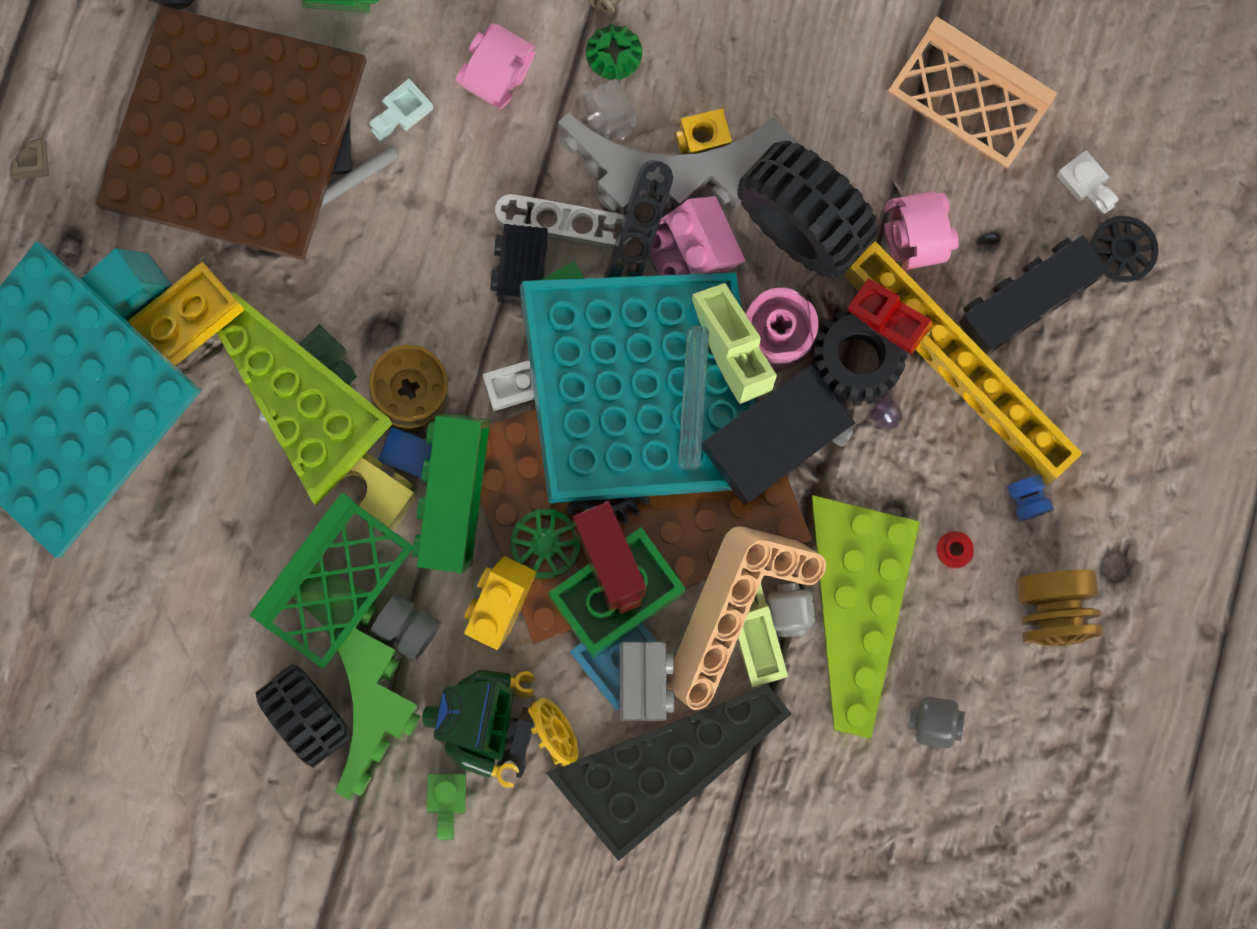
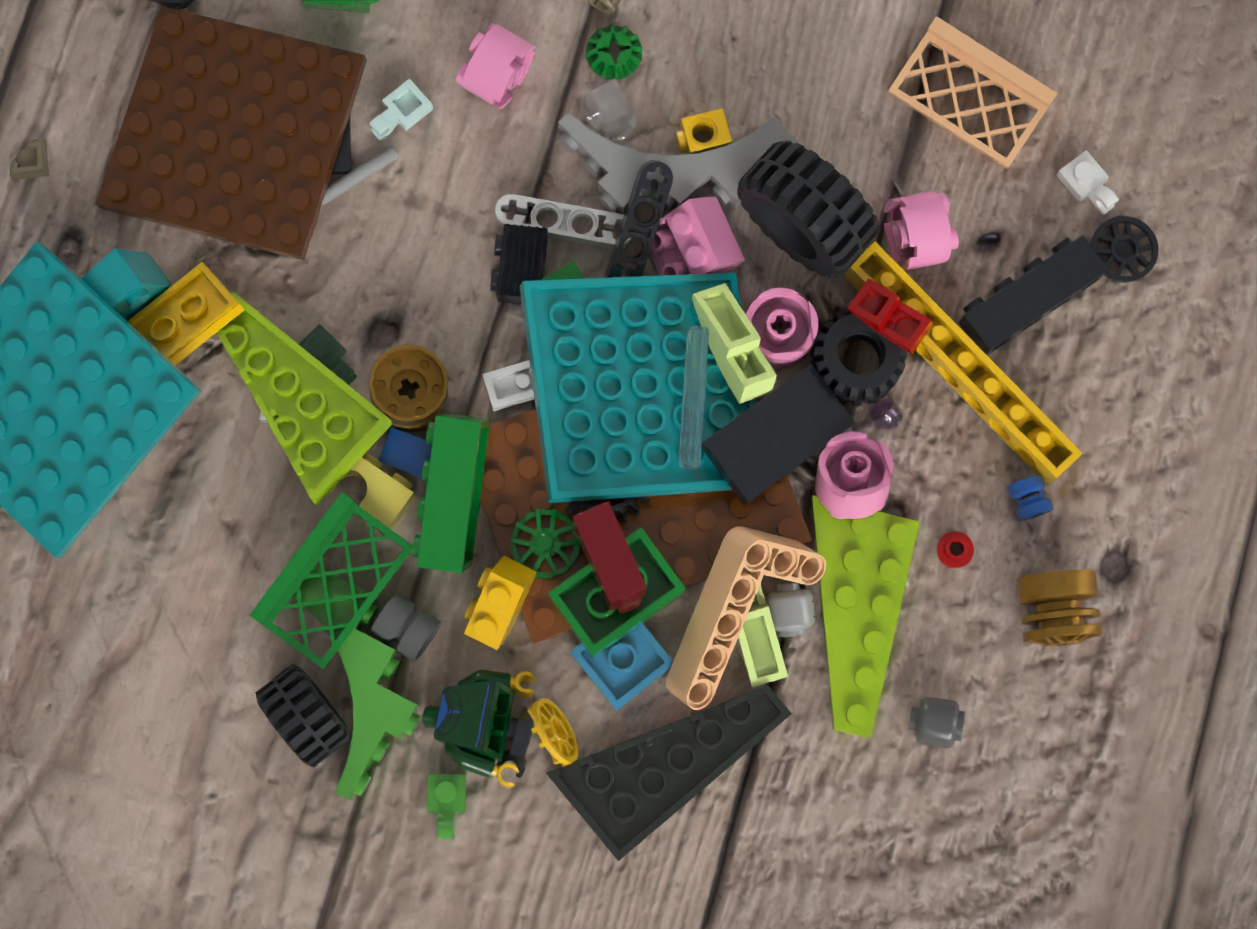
(644, 681): light grey brick -> none
(853, 476): none -> bright pink brick

